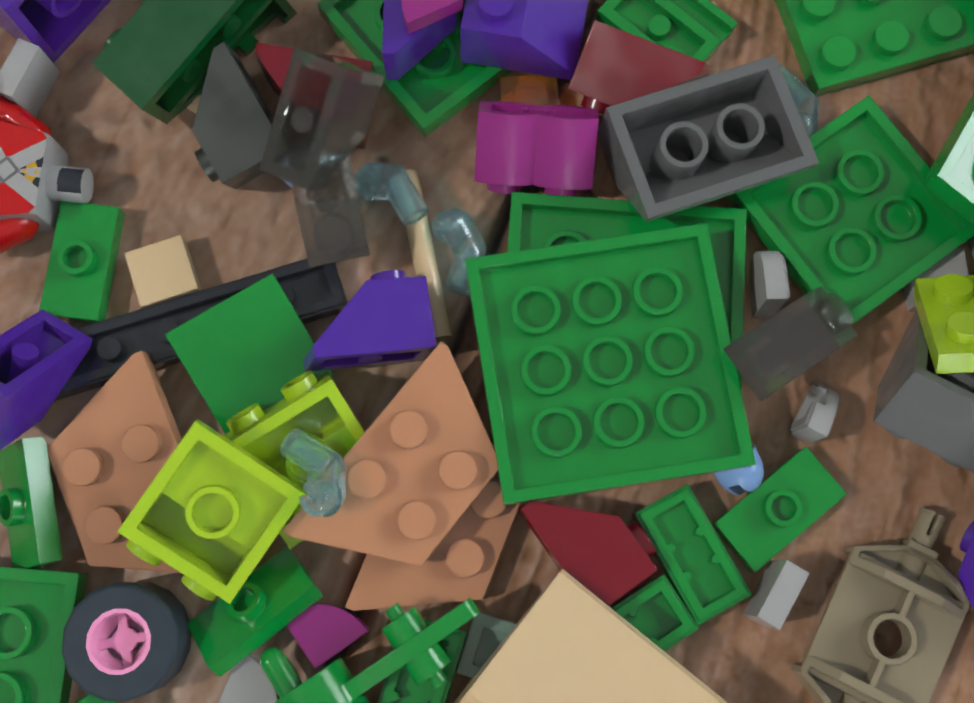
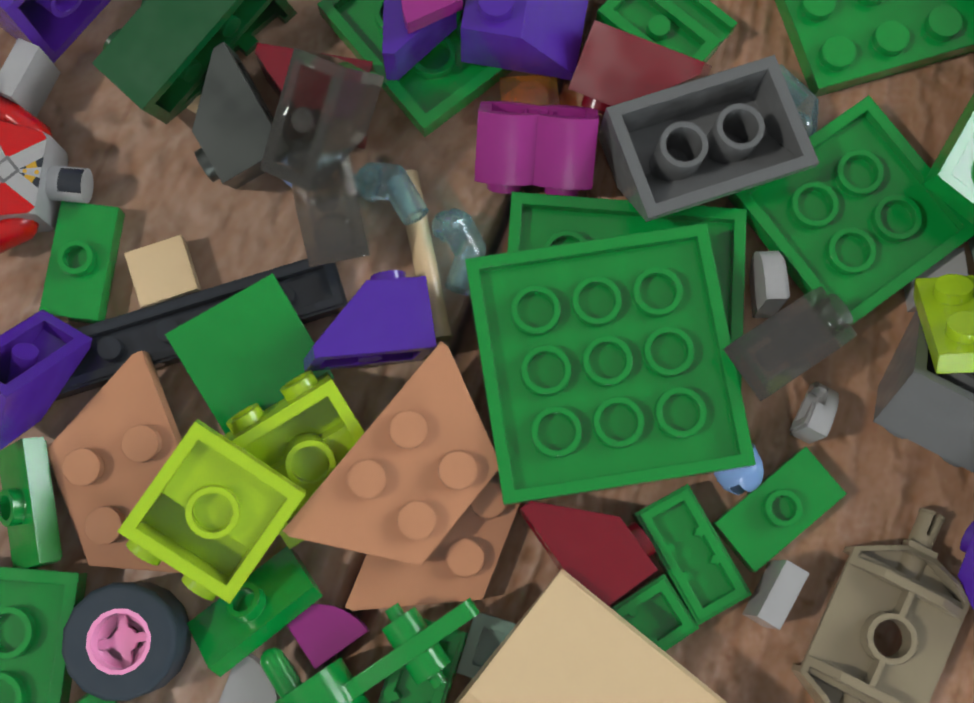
(324, 473): clear light blue arm -> none

